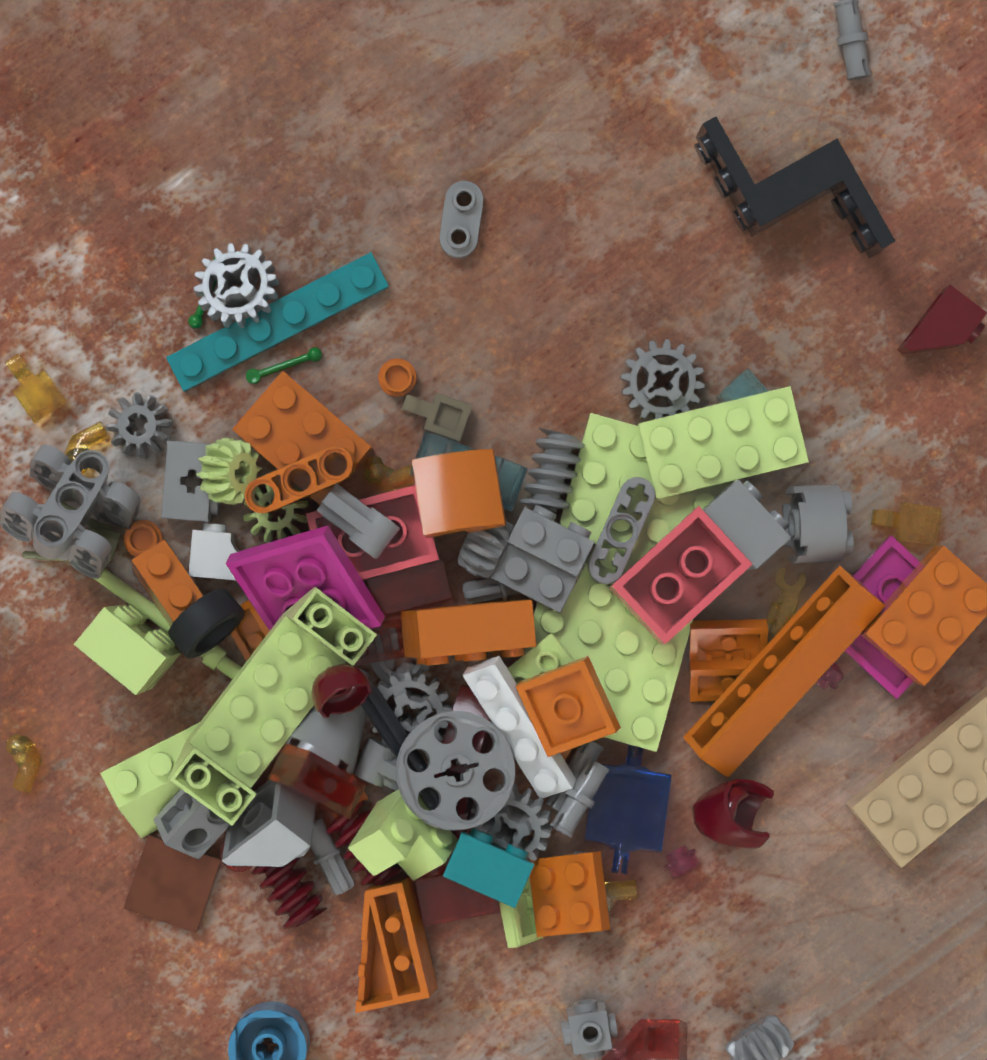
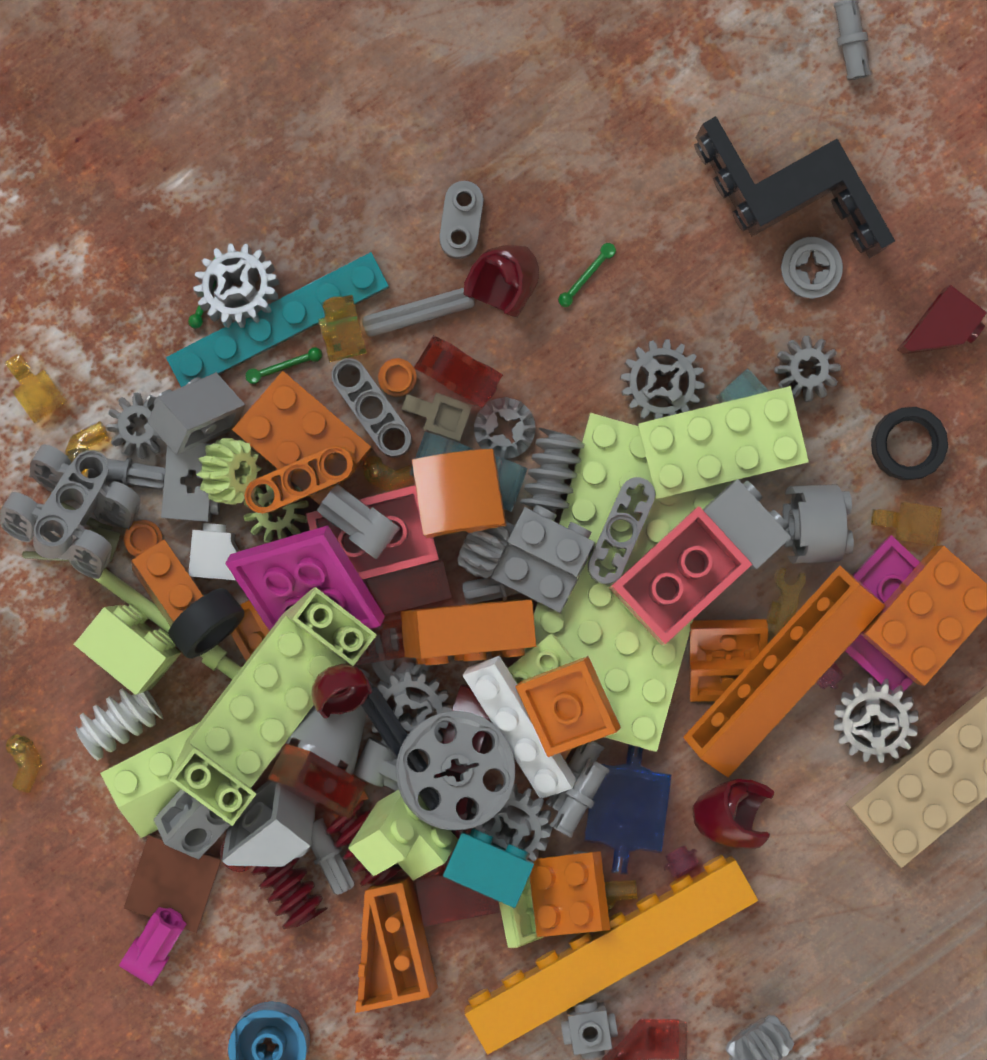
(117, 721): none -> white piece
(133, 474): none -> light grey axle
(150, 951): none -> dark pink piece
(195, 412): none -> light grey brick
(341, 329): none -> clear yellow brick
(358, 394): none -> light grey beam
(416, 312): none -> light grey axle
(458, 372): none -> clear red brick
(503, 278): none -> dark red piece
(510, 410): none -> light grey gear
(606, 252): none -> green hinge
(609, 955): none -> light orange brick
(802, 355): none -> light grey gear
(824, 255): none -> light grey gear
(890, 716): none -> light grey gear
(938, 438): none -> black tyre

